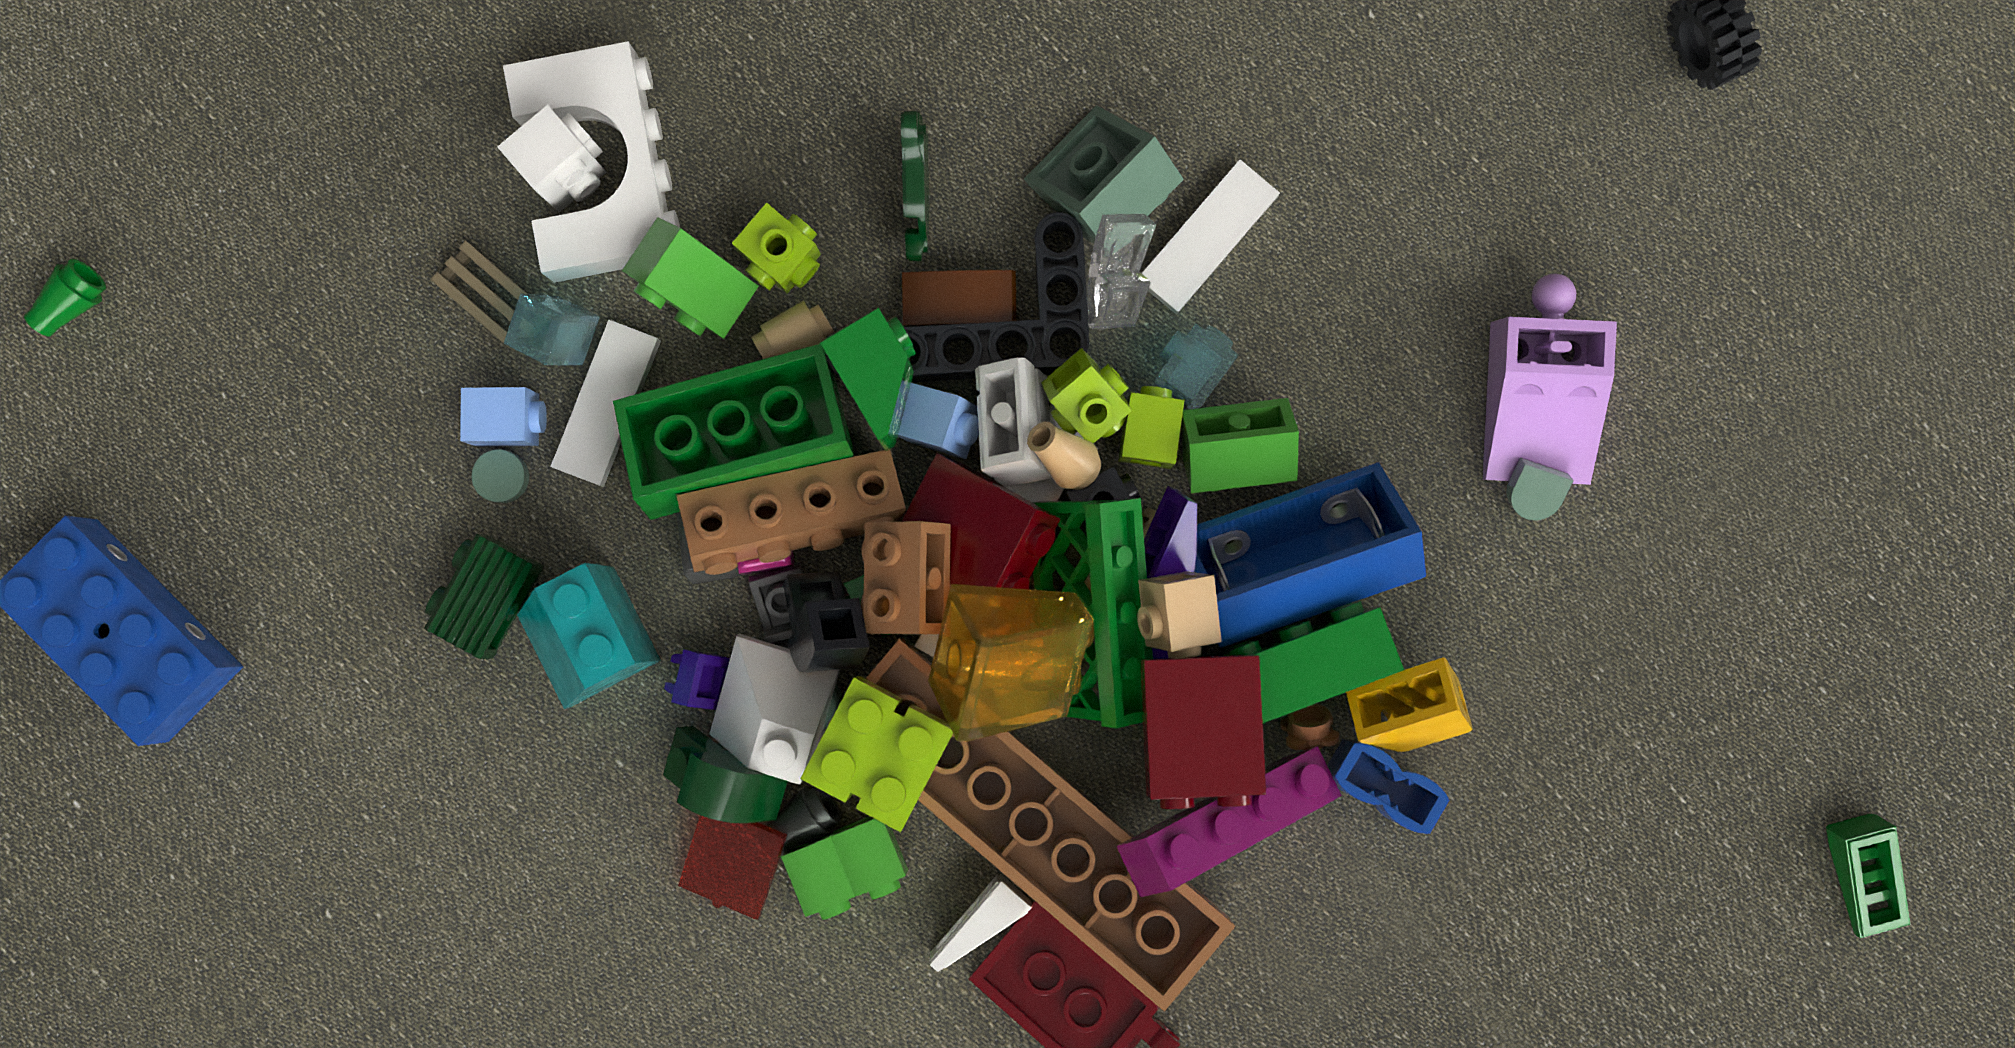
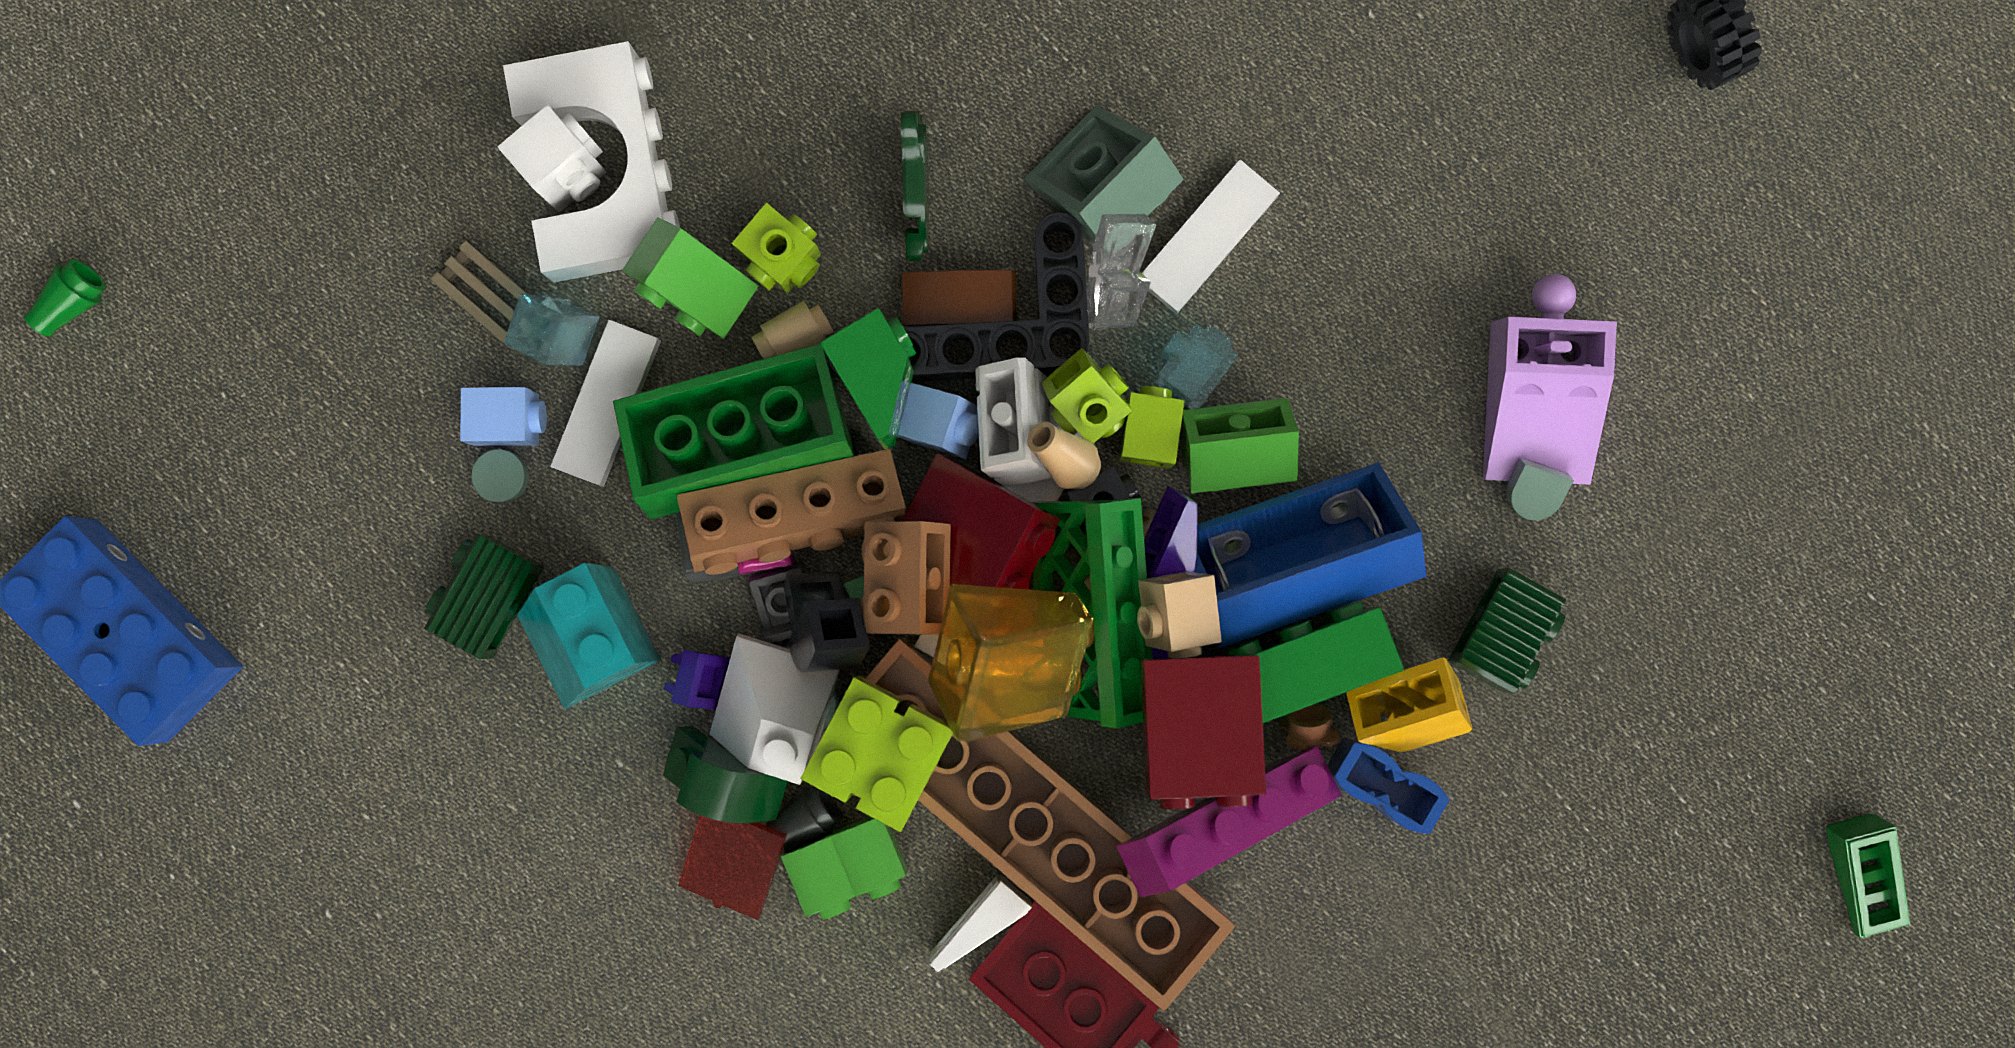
(1508, 631): none -> dark green brick

